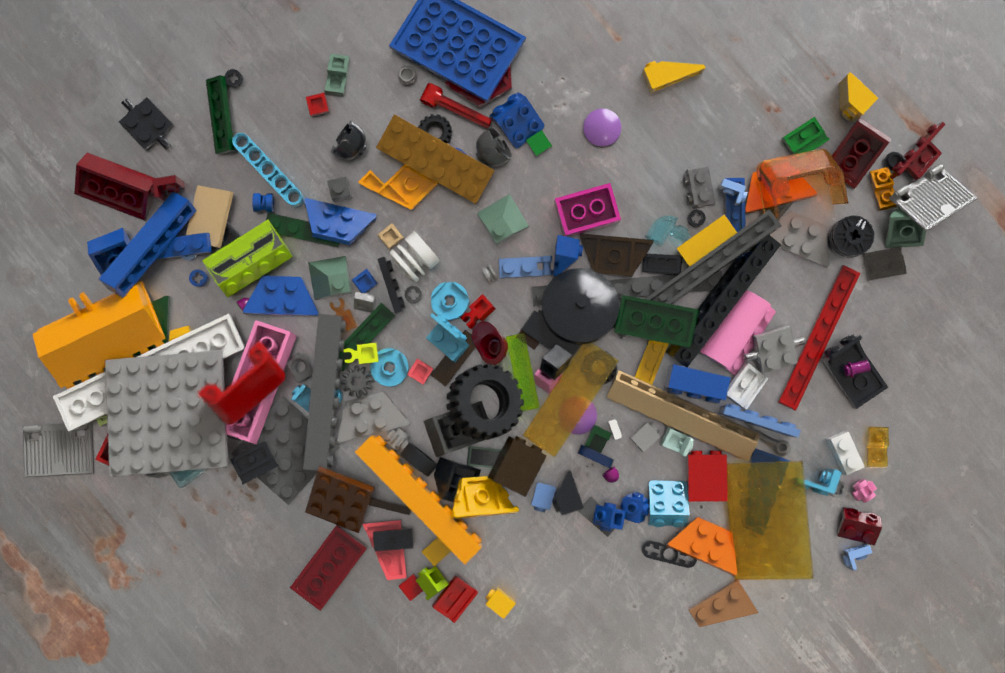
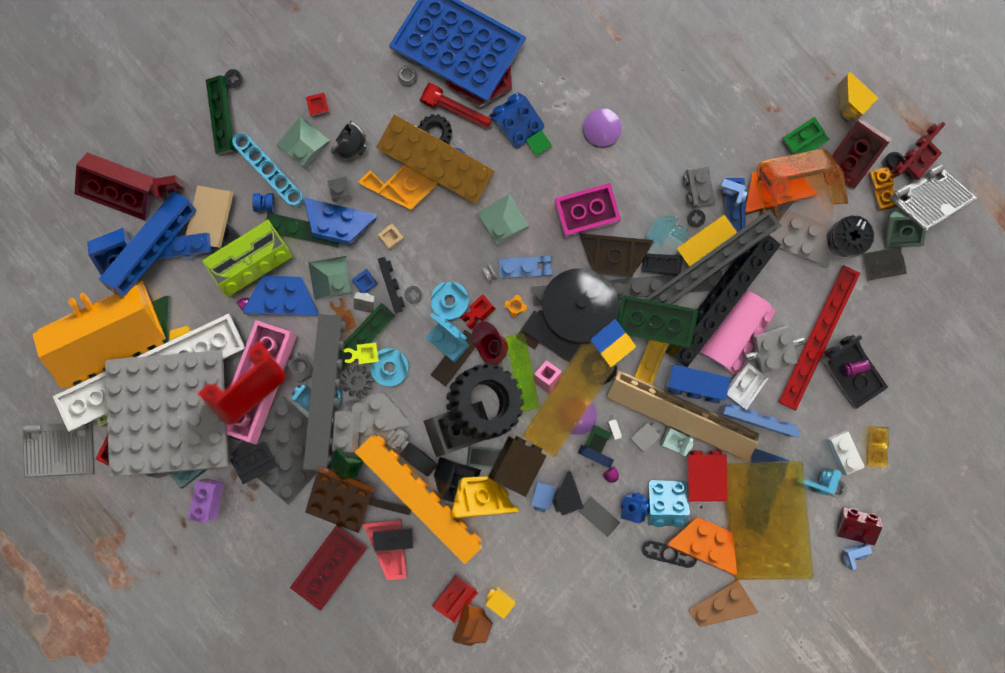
(146, 124): black plate -> none
(194, 274): blue bush -> none
(205, 500): none -> medium lavender panel
(302, 142): none -> sand green slope
(337, 75): sand green slope -> none
(345, 466): none -> dark green panel
(346, 431): none -> light grey brick
(411, 587): red tile -> none
(414, 256): white wheel -> none
(420, 371): coral plate -> none
(431, 581): lime brick -> none
(436, 551): yellow panel -> none
(472, 626): none -> dark orange slope
(492, 149): dark grey cylinder -> none
(516, 301): none -> light orange plate
(555, 362): black brick -> none
(566, 253): blue slope -> none
(605, 516): blue brick -> none
(613, 343): none -> sticker
(665, 74): yellow slope -> none
(772, 442): light grey brick -> none
(864, 490): bright pink gear -> none

